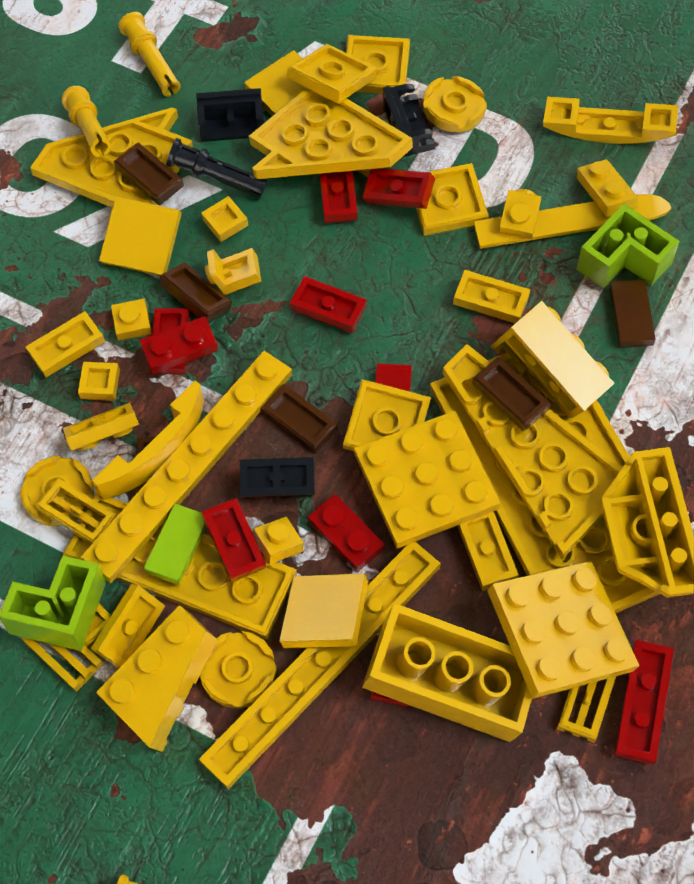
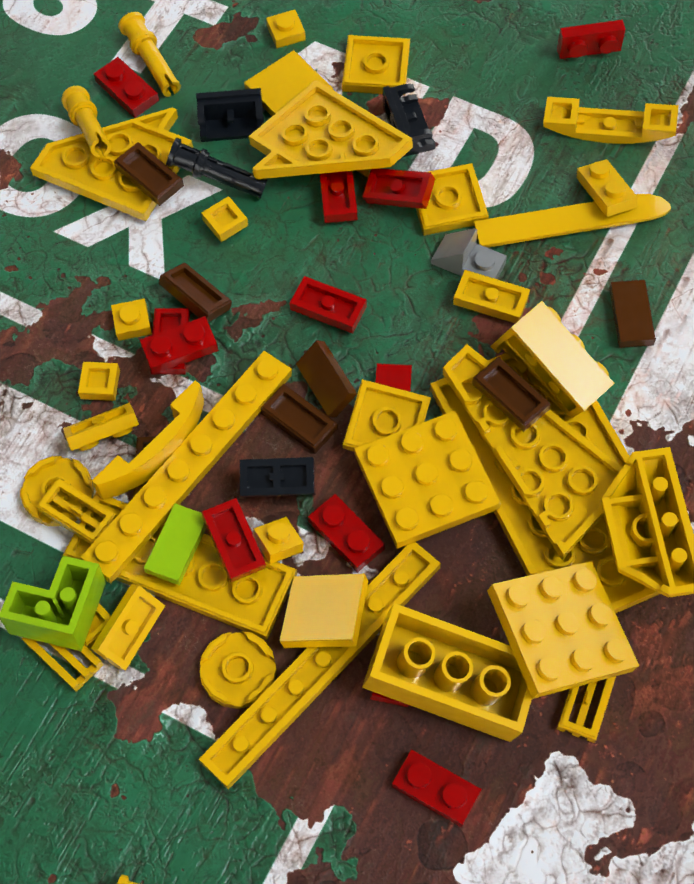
(65, 344): yellow plate -> none
(126, 87): none -> red plate
(140, 236): yellow tile -> none
(158, 677): yellow wedge -> none
(233, 271): yellow bracket -> none
(286, 28): none -> yellow plate
(326, 378): none -> reddish brown tile
(332, 73): yellow tile -> none
(436, 788): none -> red plate
(454, 104): yellow tile -> none
(461, 252): none -> light grey slope
(487, 550): yellow plate -> none
(520, 213): yellow bracket -> none
(590, 39): none -> red plate
(630, 243): lime brick -> none
(644, 703): red plate -> none

